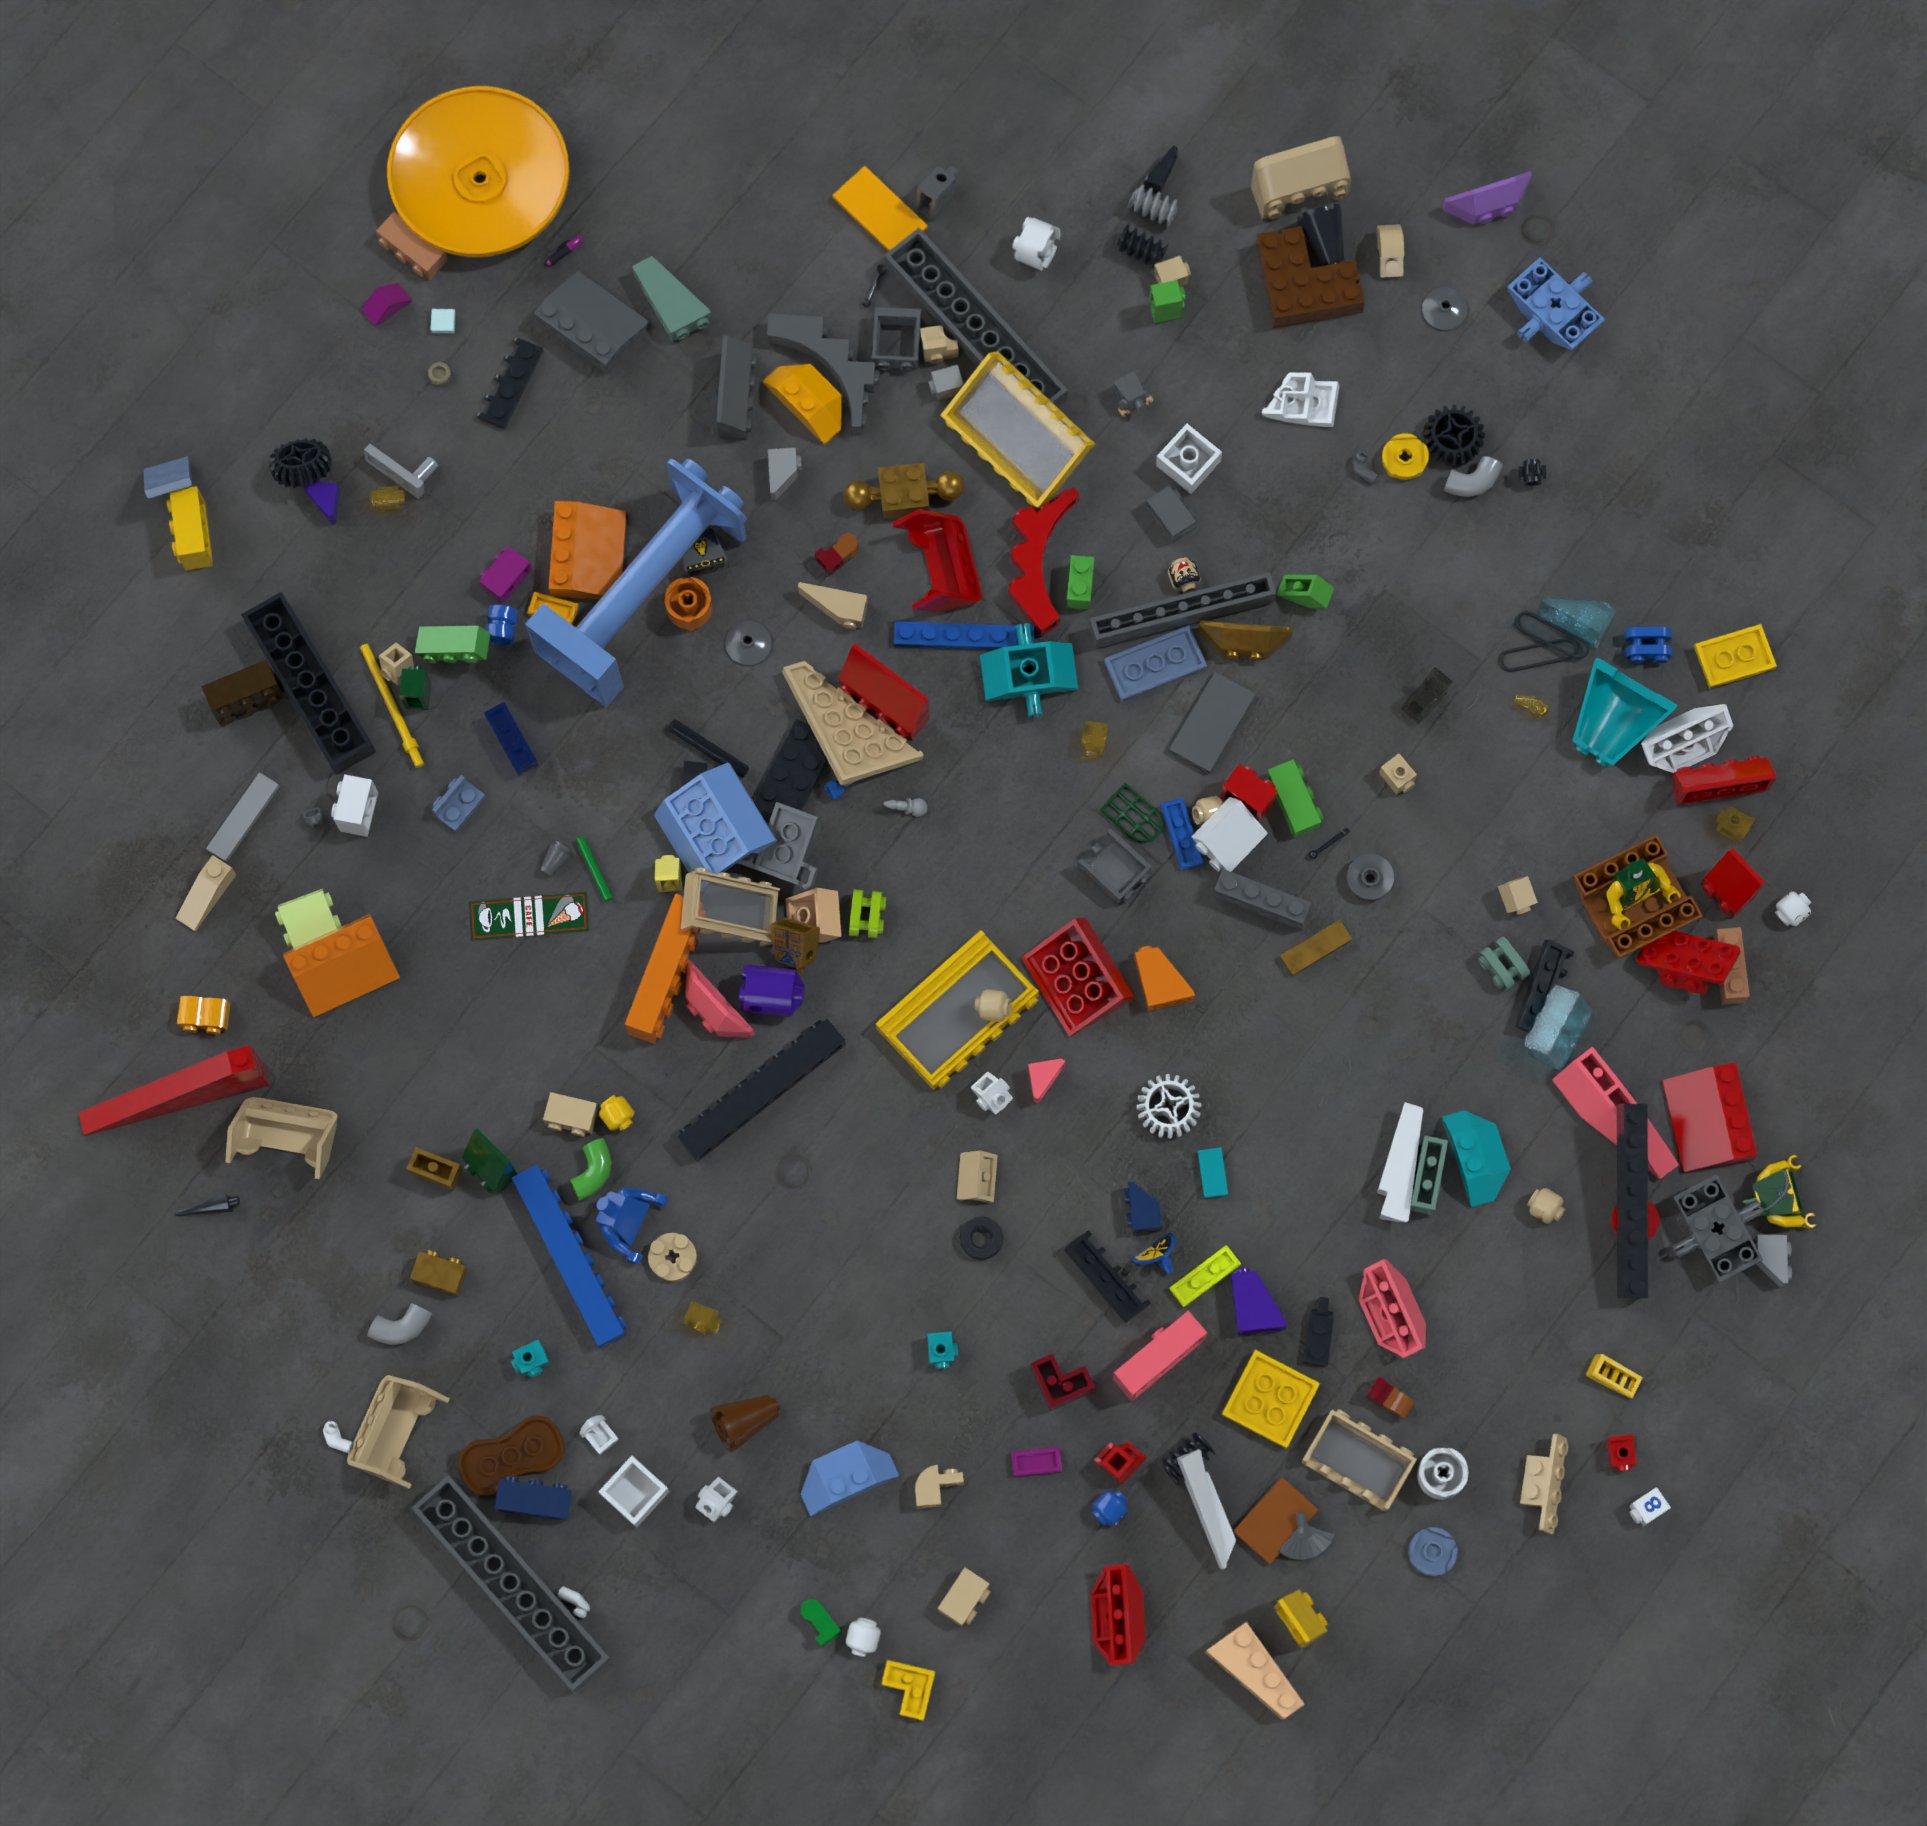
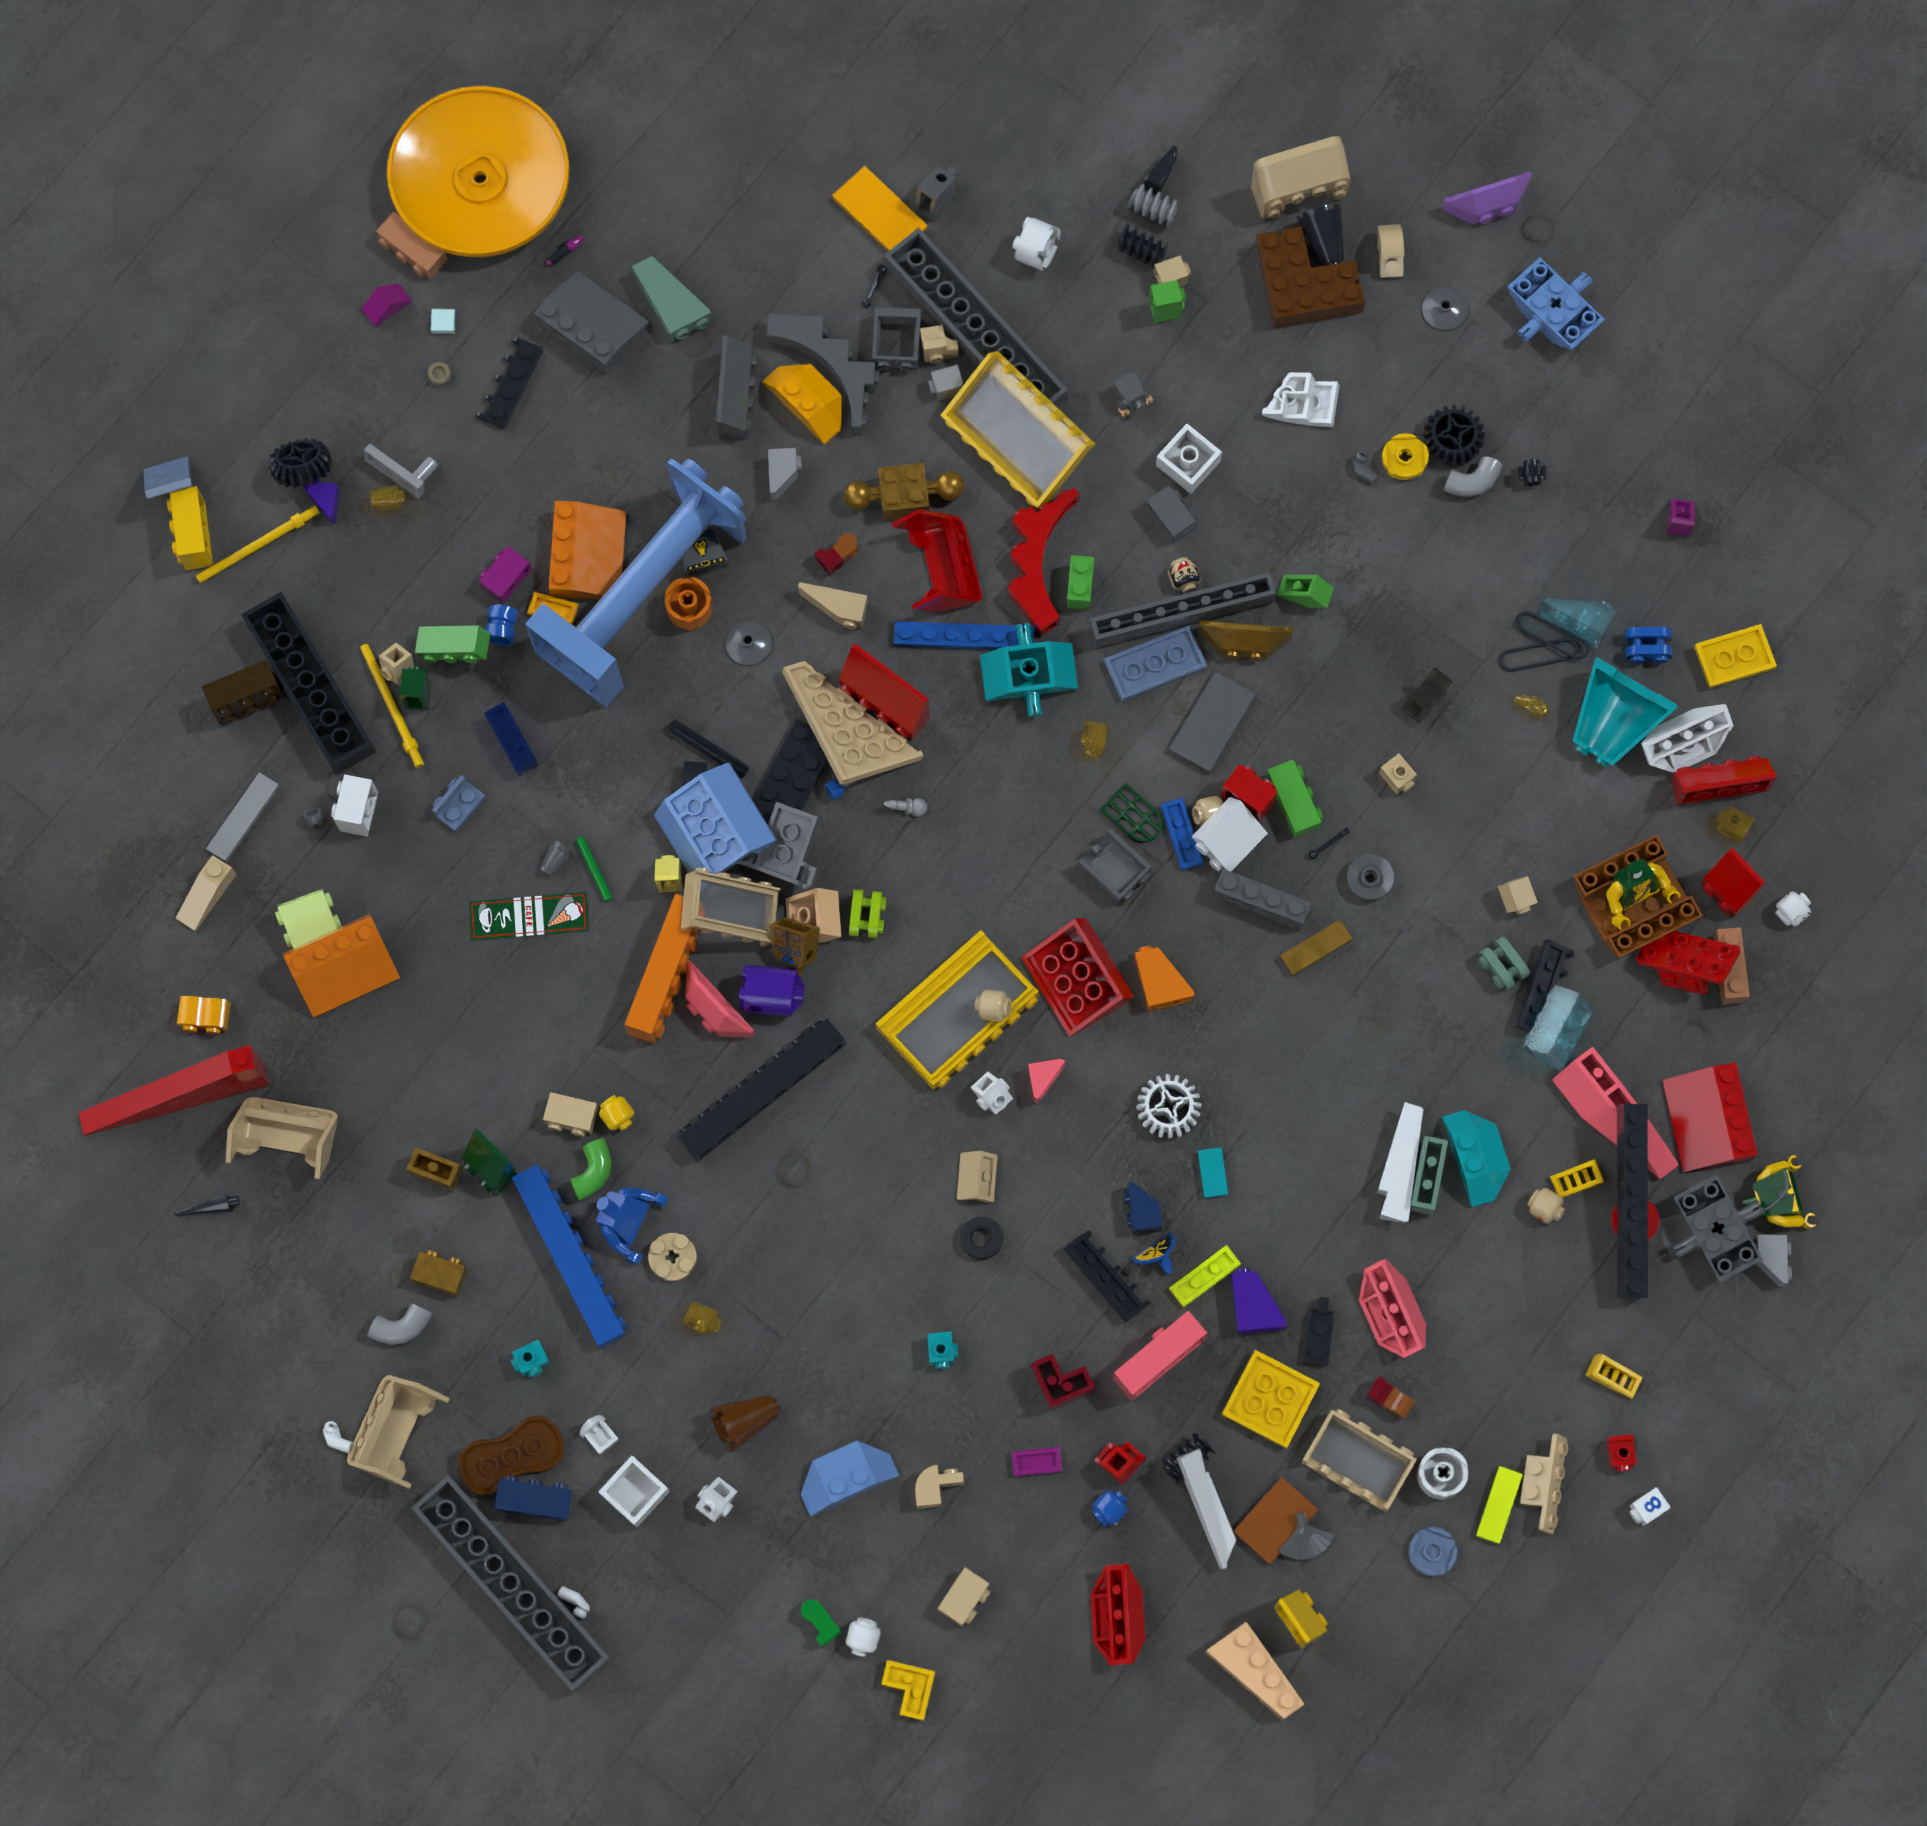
(296, 522): none -> yellow bar
(1499, 1505): none -> neon yellow tile
(1599, 1179): none -> yellow slope
(1681, 517): none -> magenta slope

